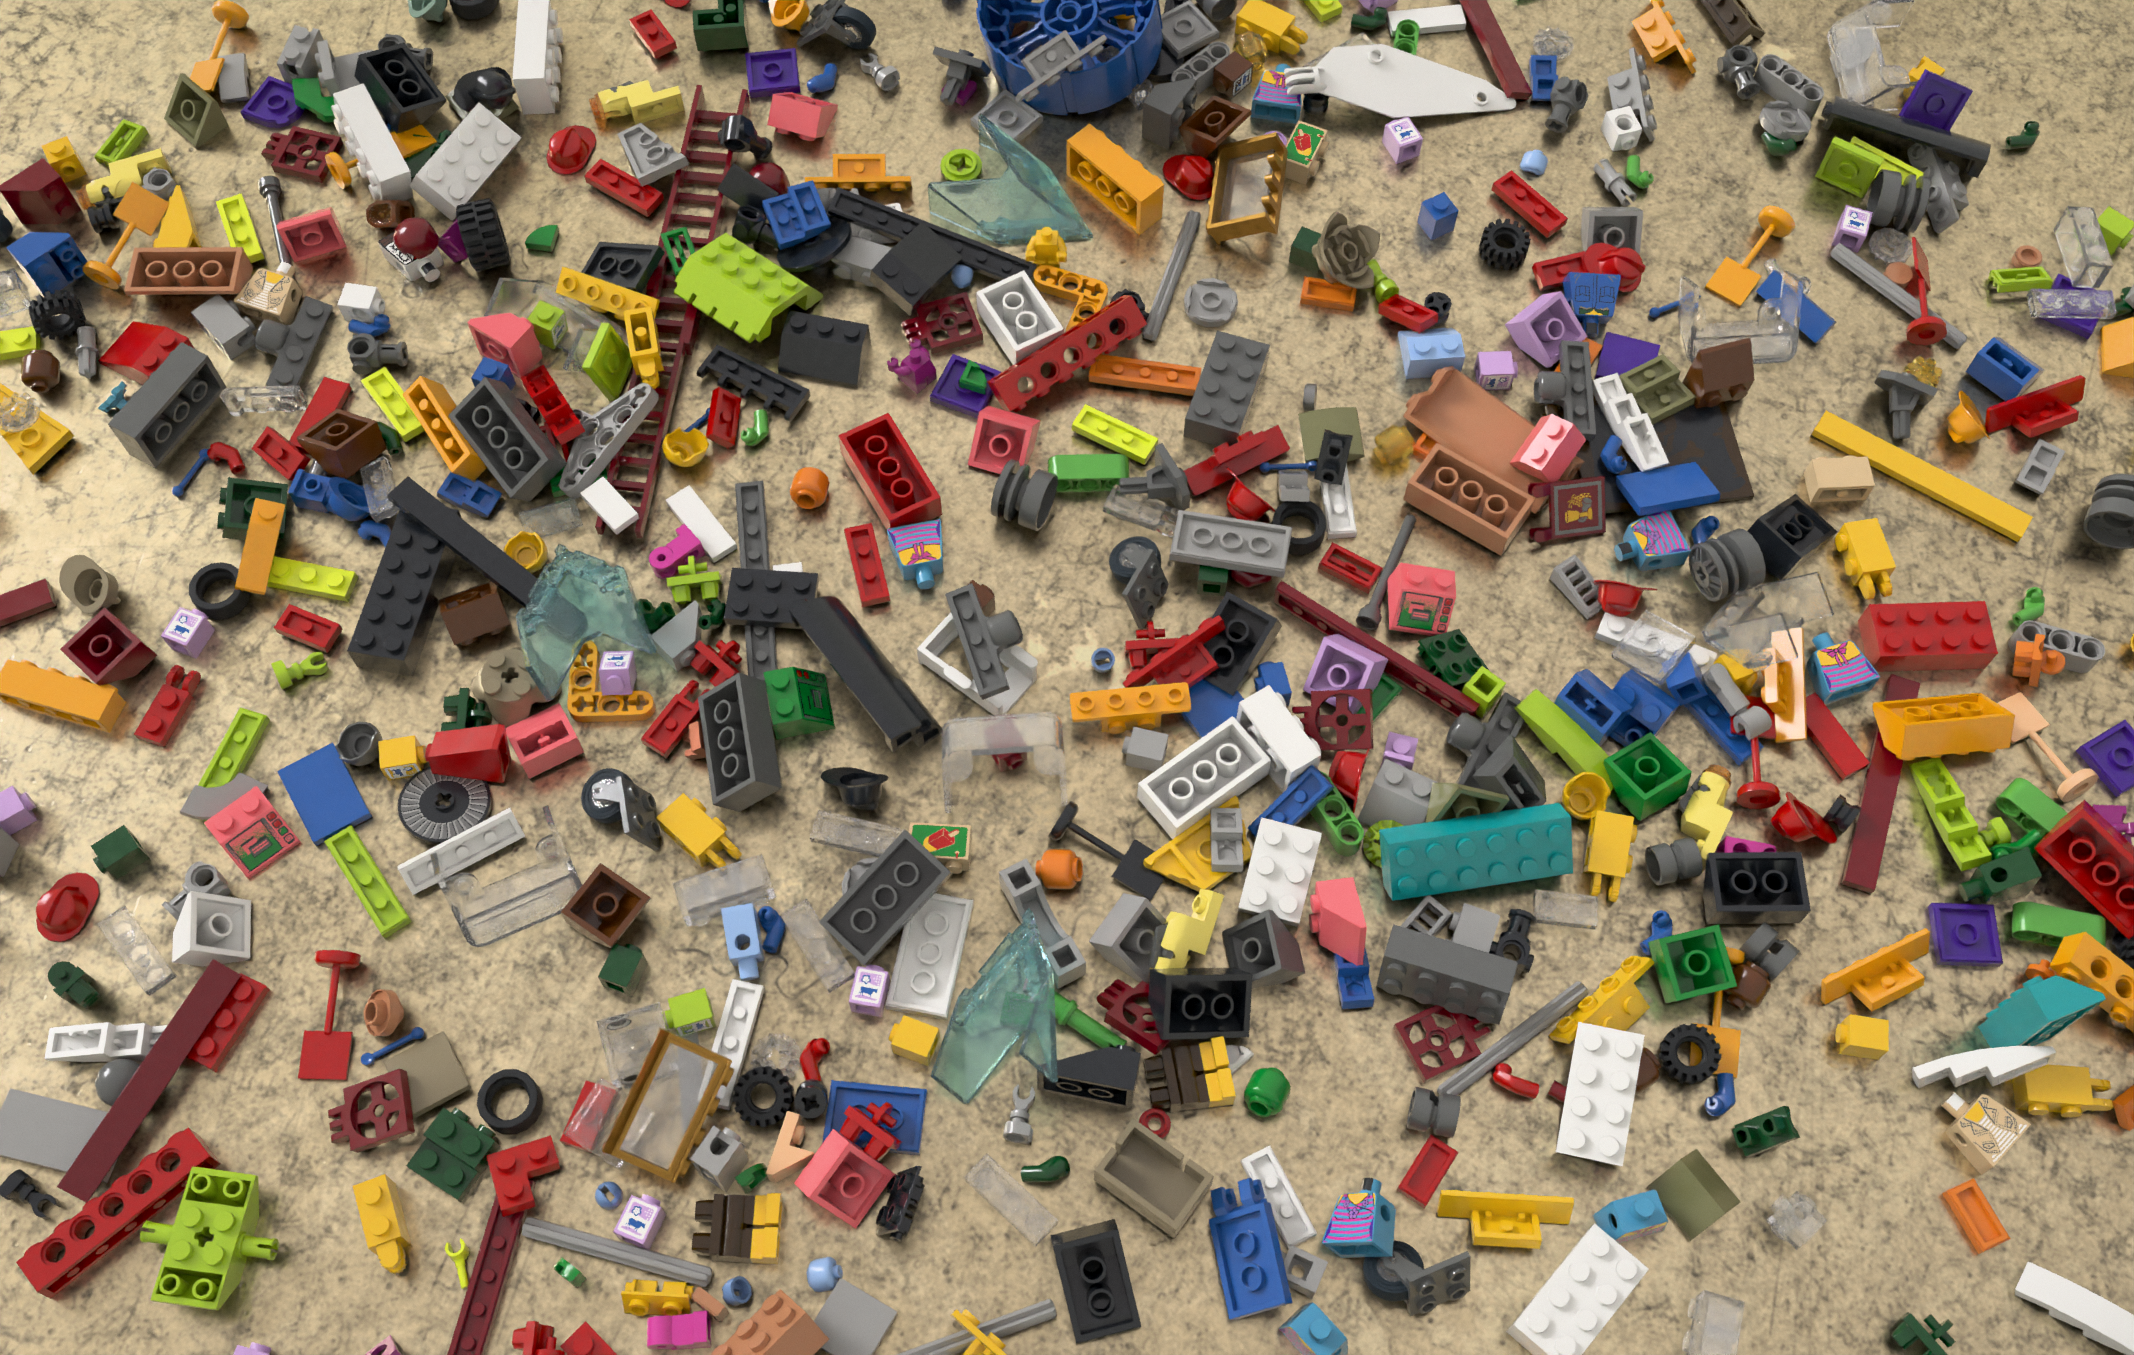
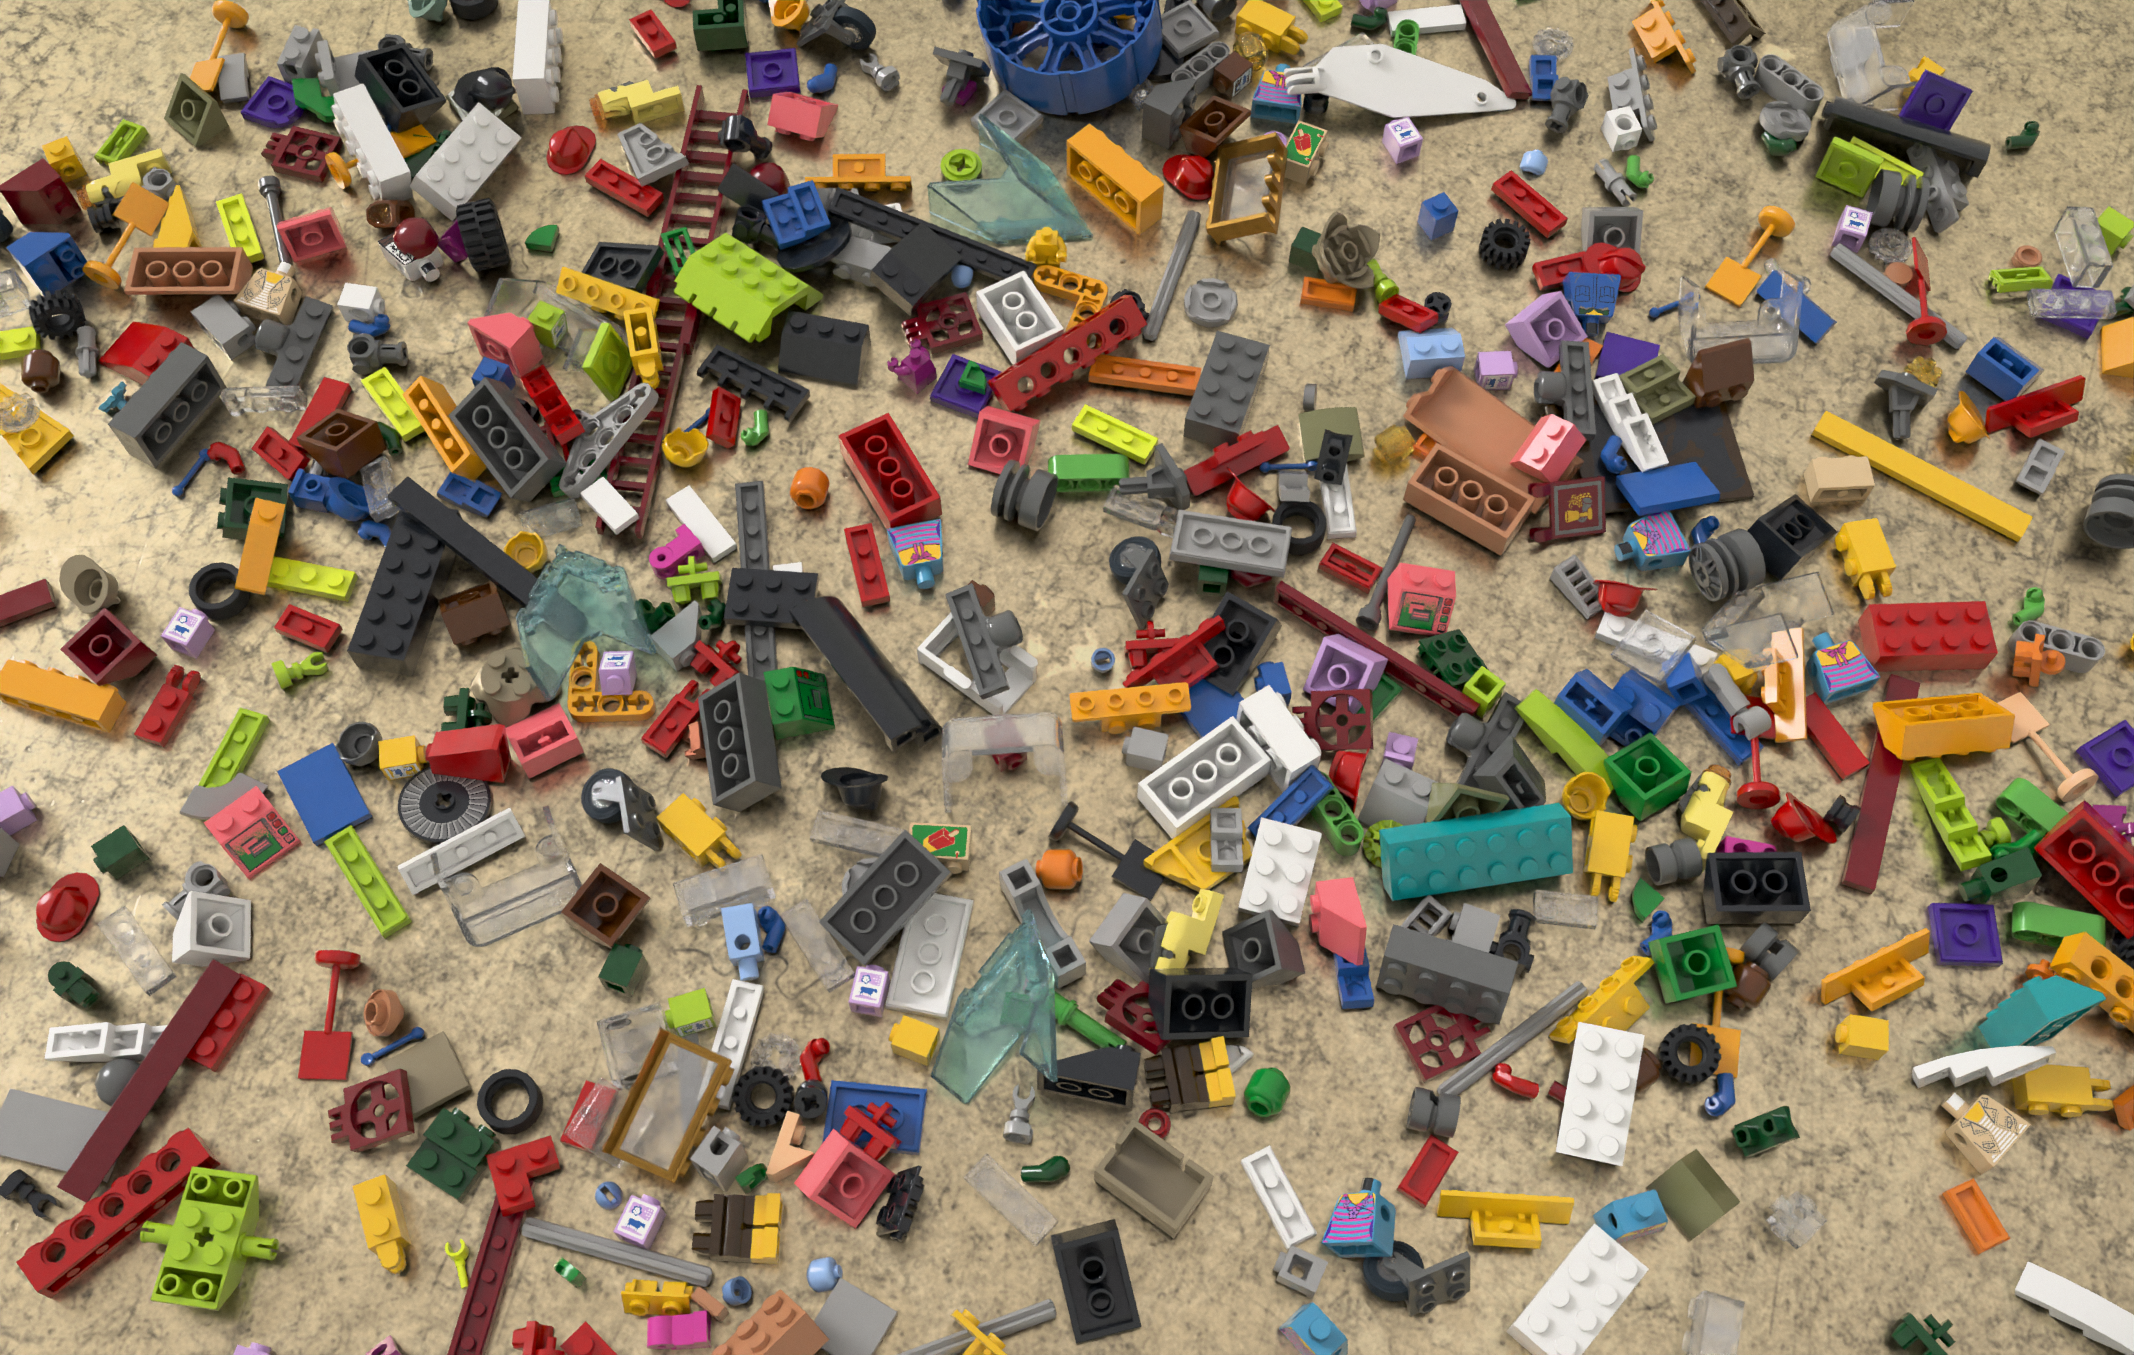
(1053, 59): light grey bracket -> none
(1248, 1251): blue tile -> none
(1645, 899): none -> green tile

